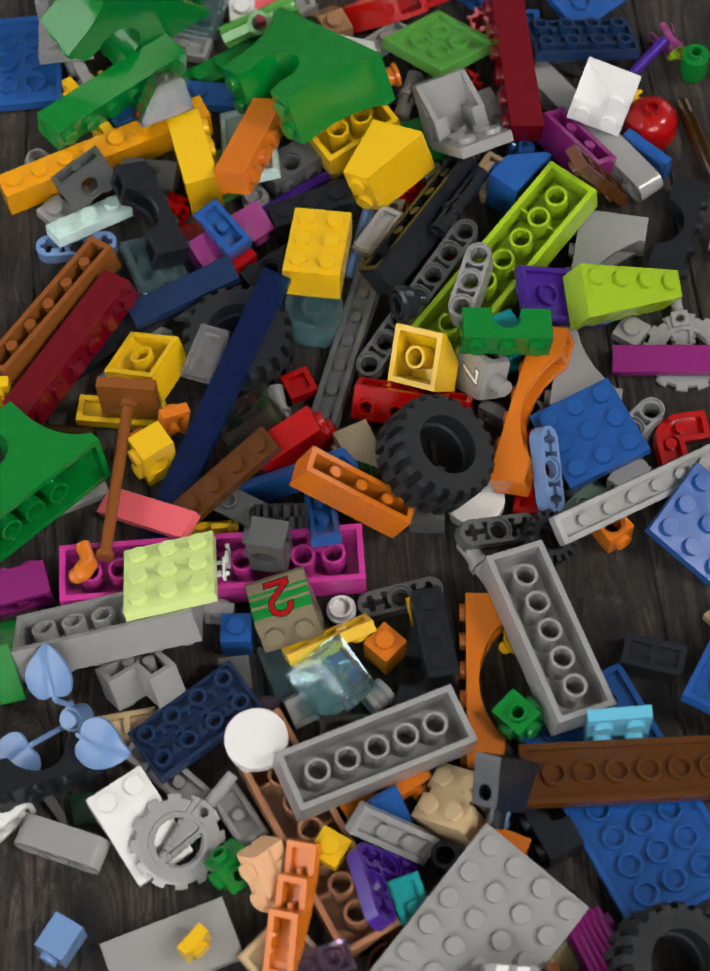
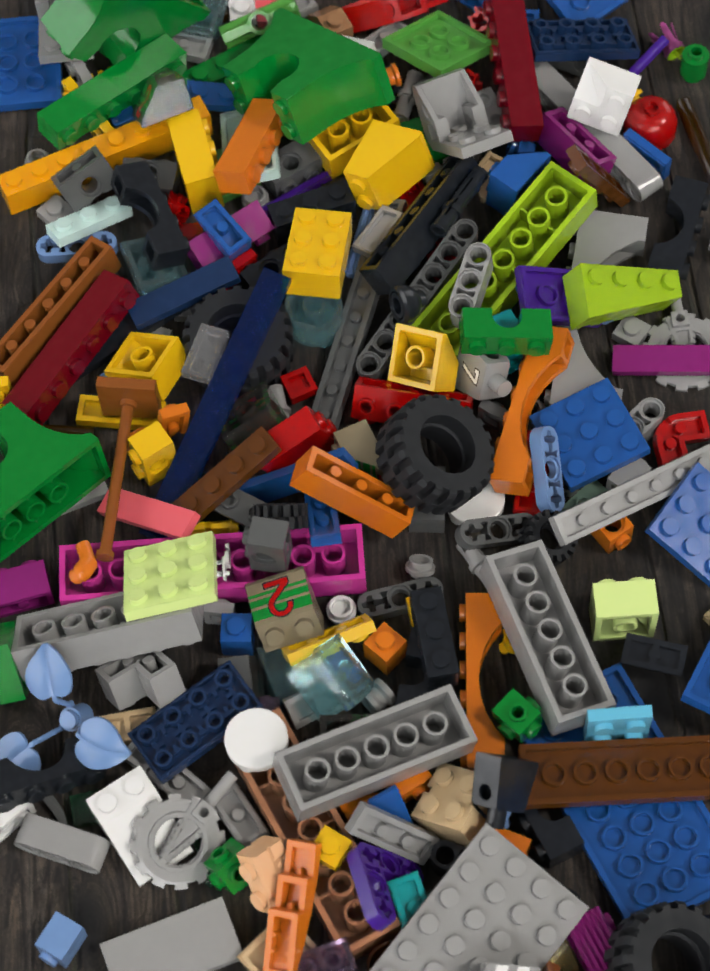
(195, 943): yellow plate -> none
(420, 566): none -> light grey plate
(623, 608): none -> yellowish green slope

